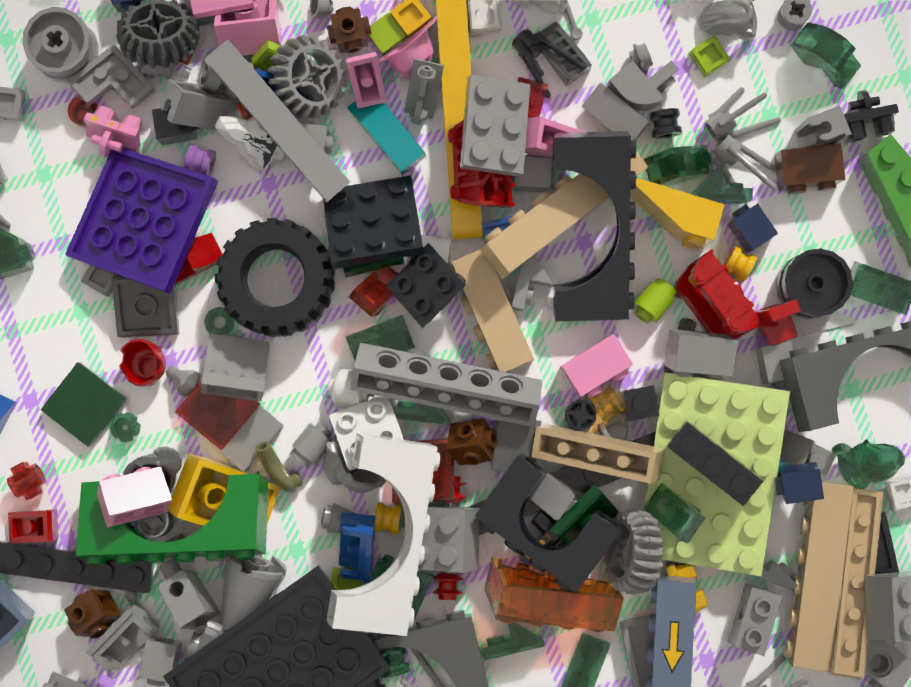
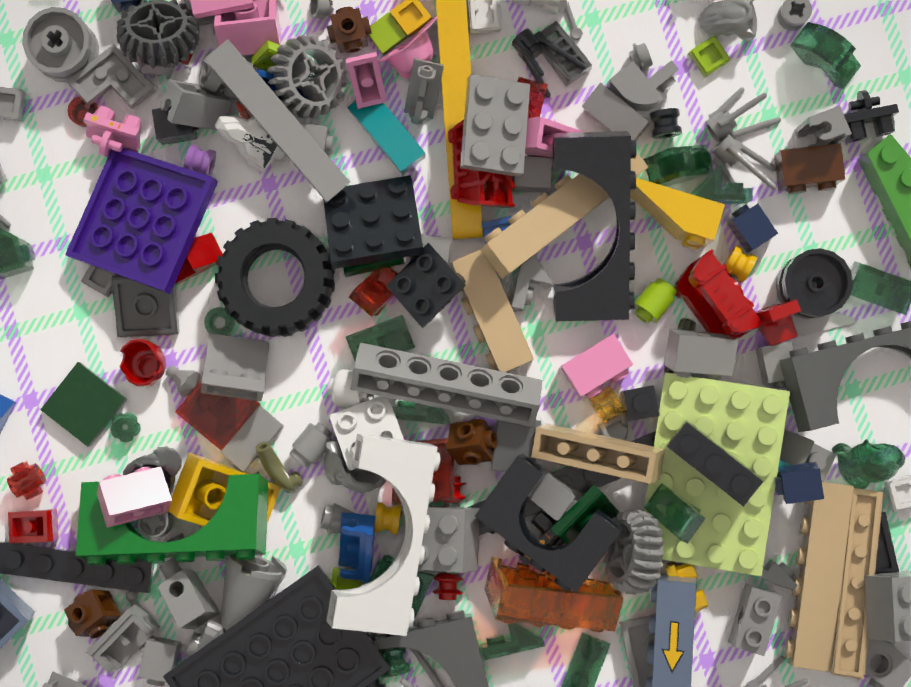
(584, 415): black wheel -> none

